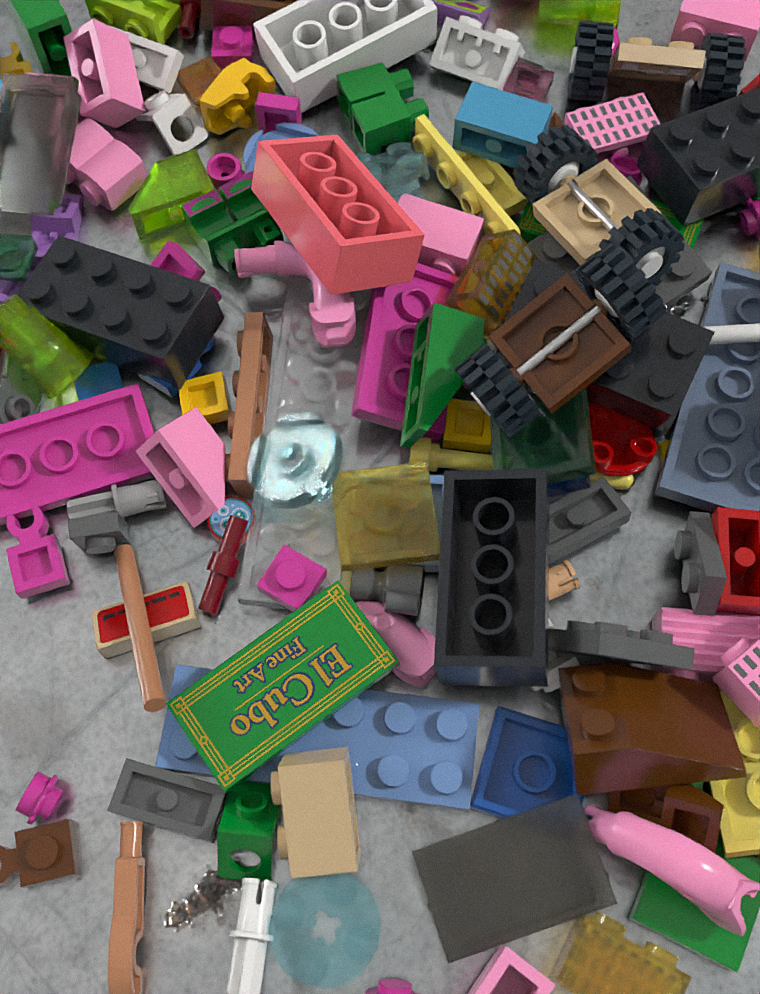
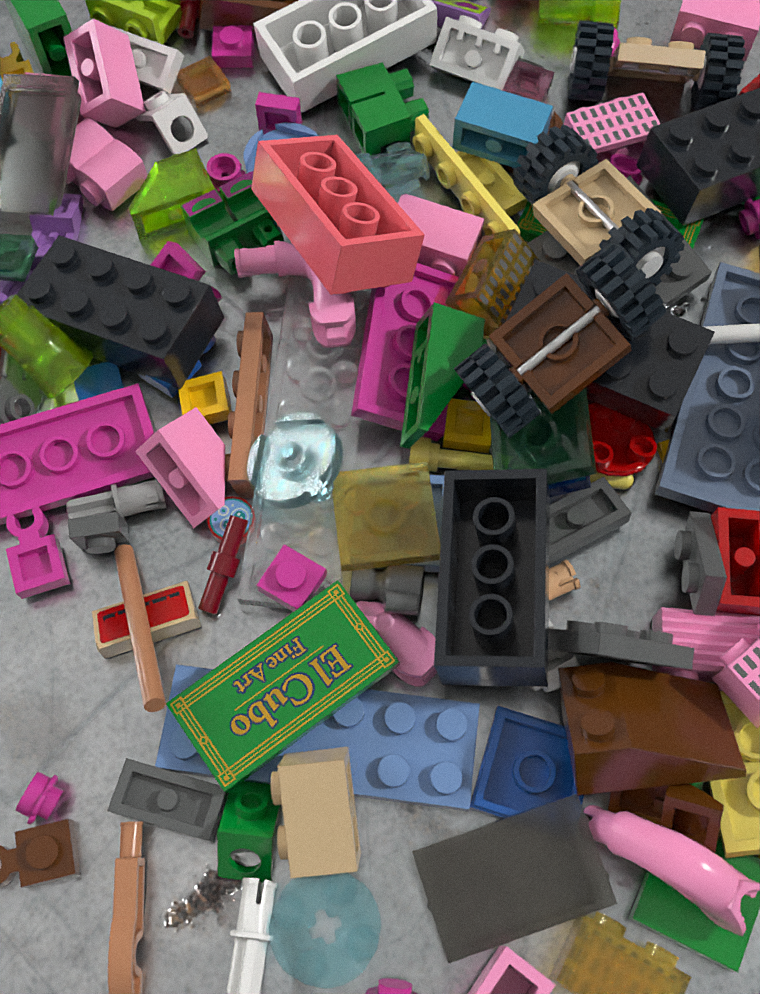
(234, 95): yellow hand -> none

